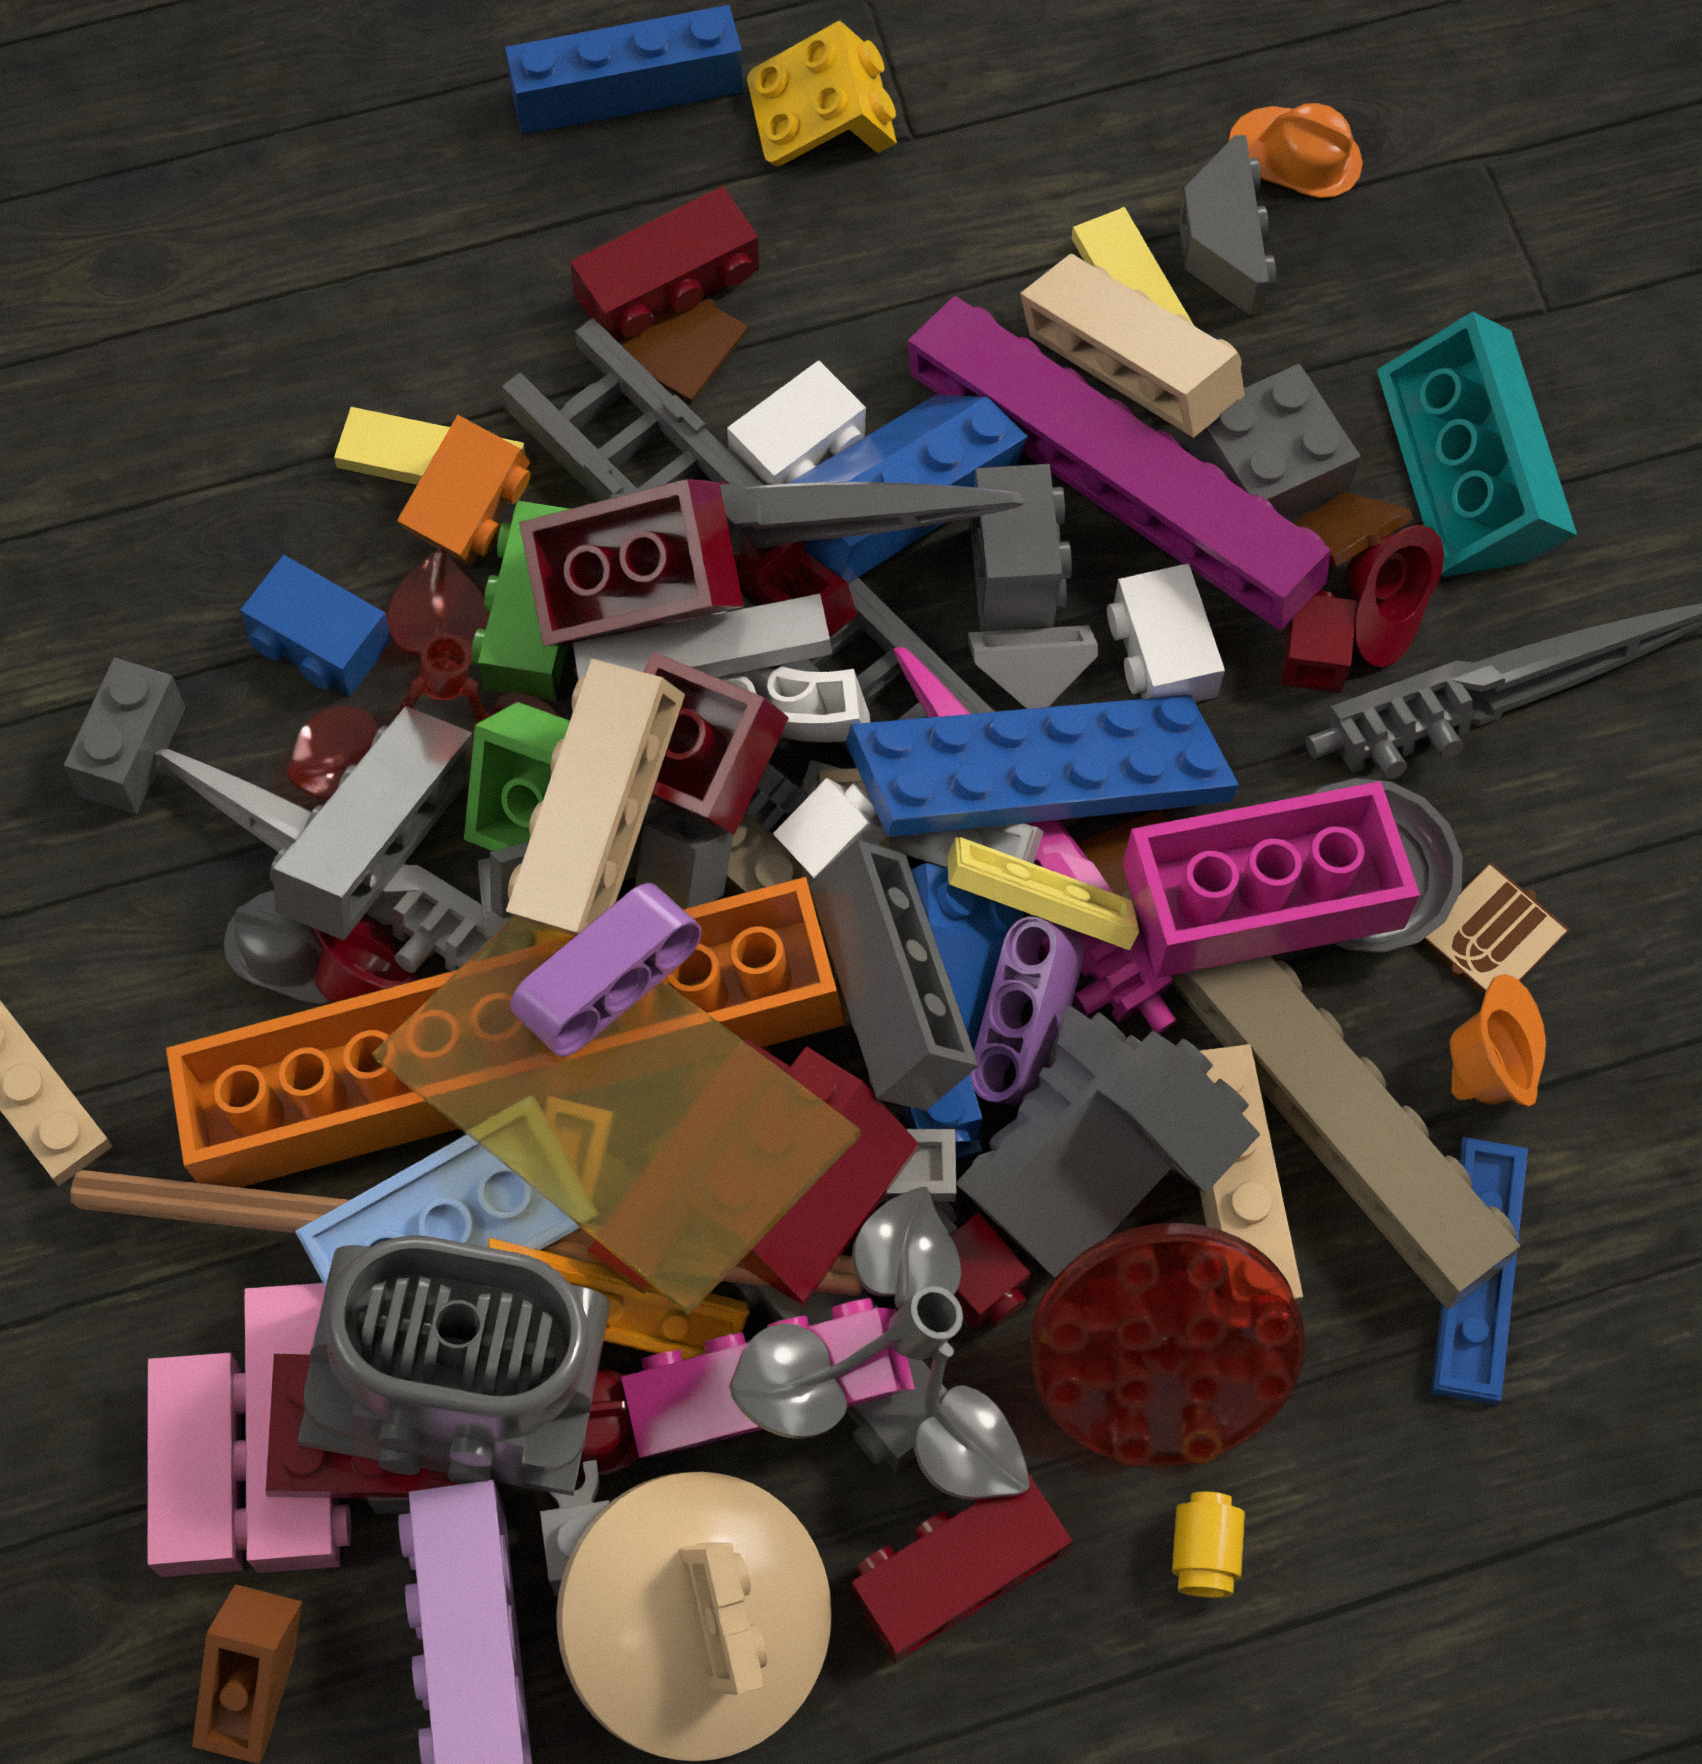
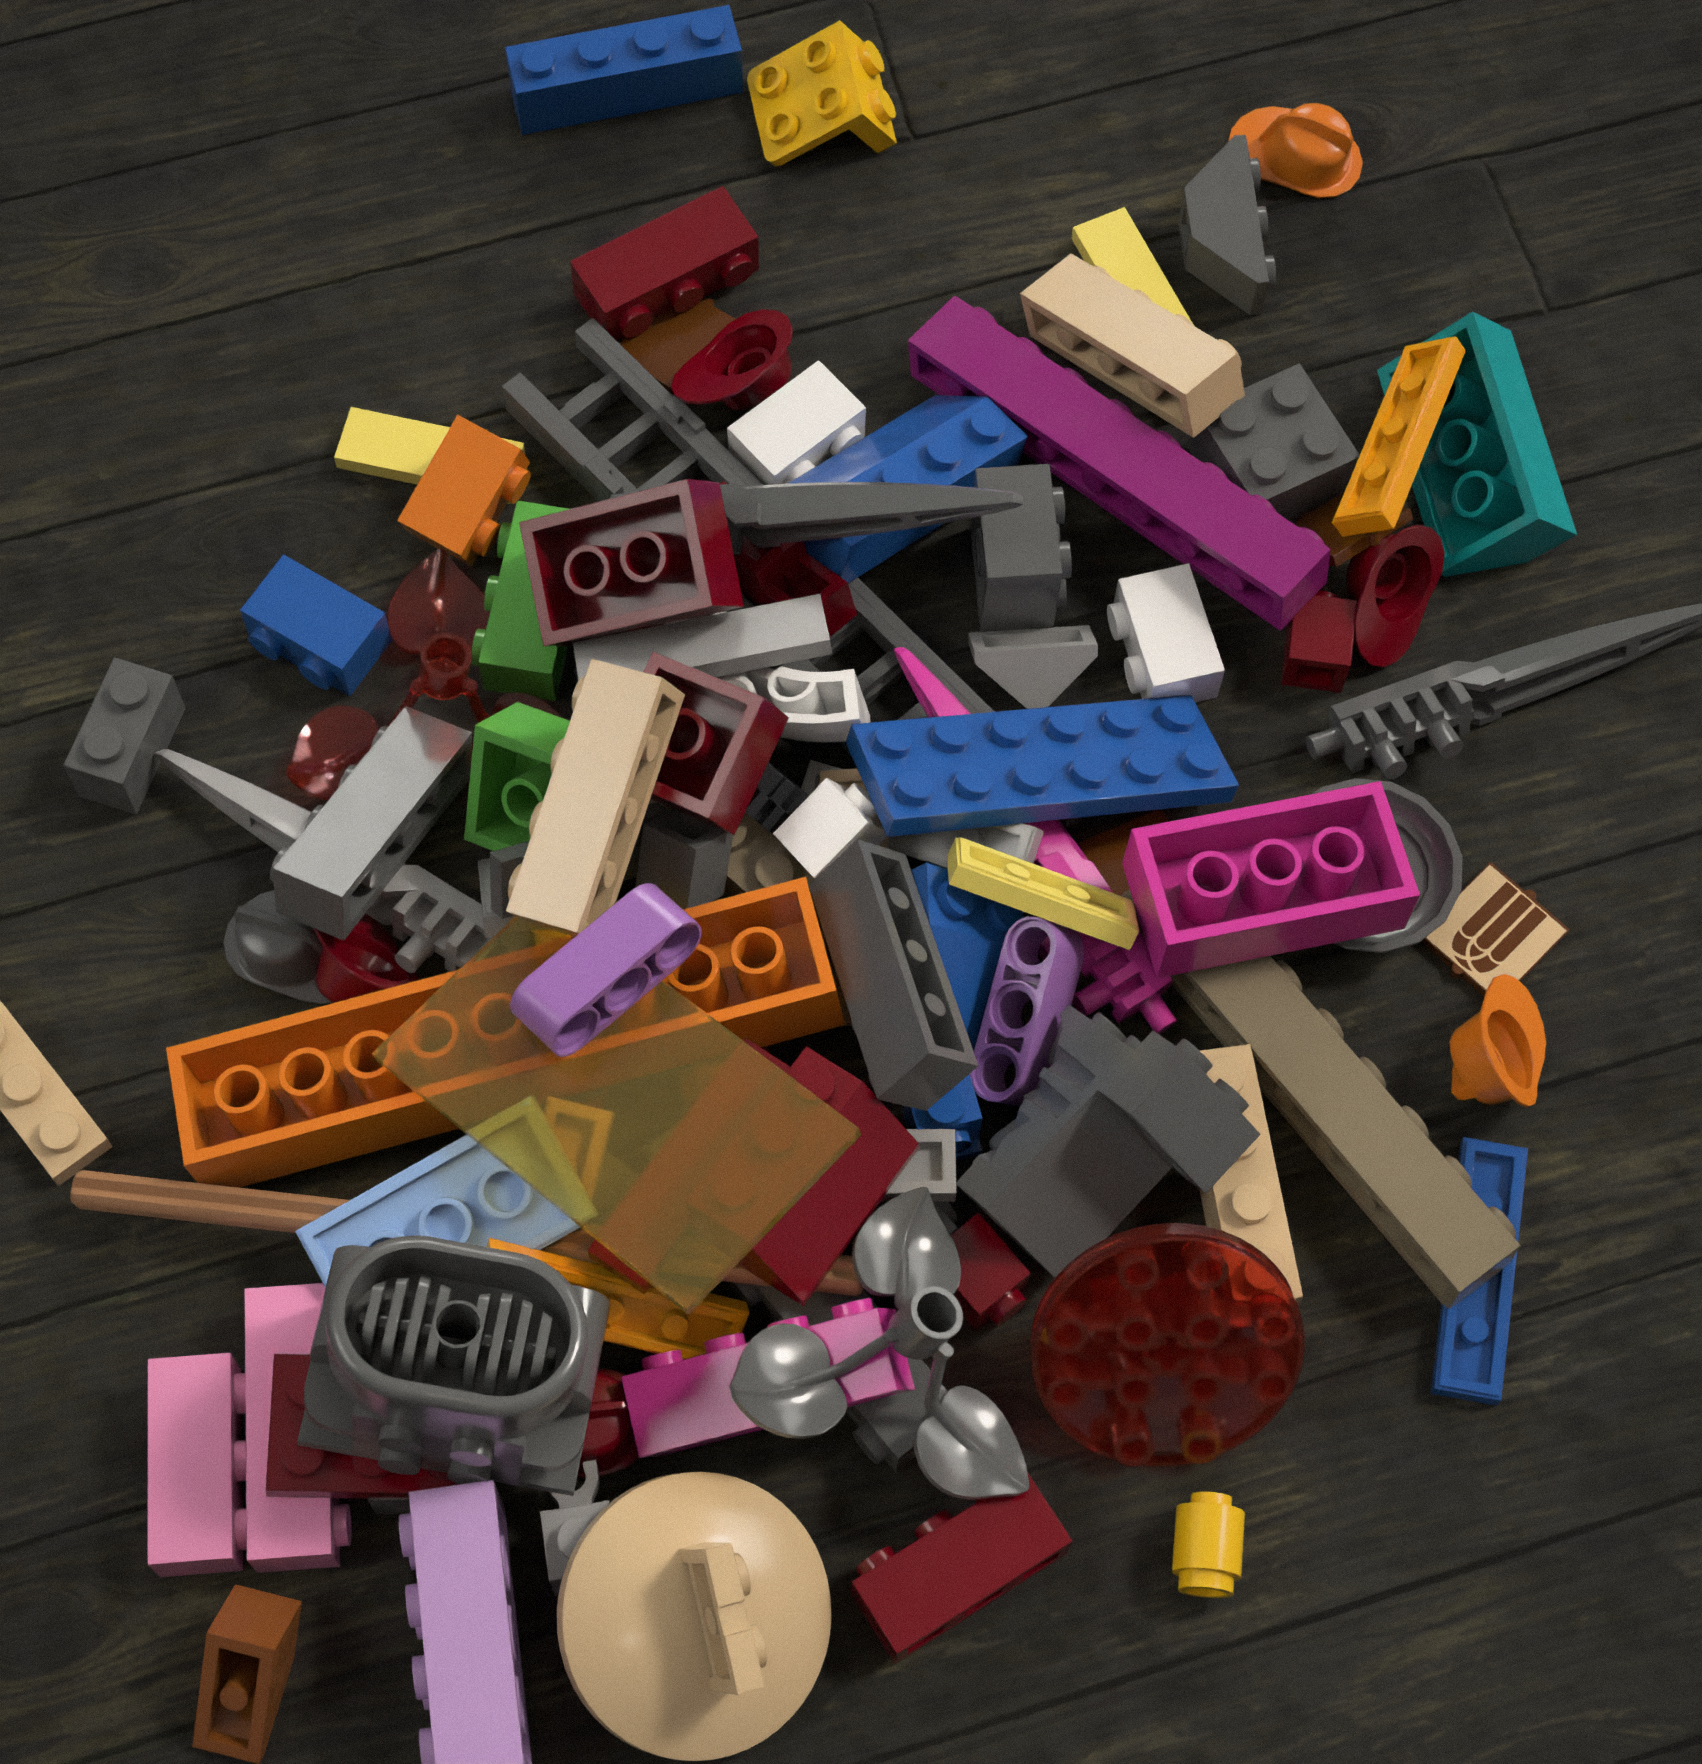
(740, 363): none -> dark red piece
(1399, 437): none -> light orange tile

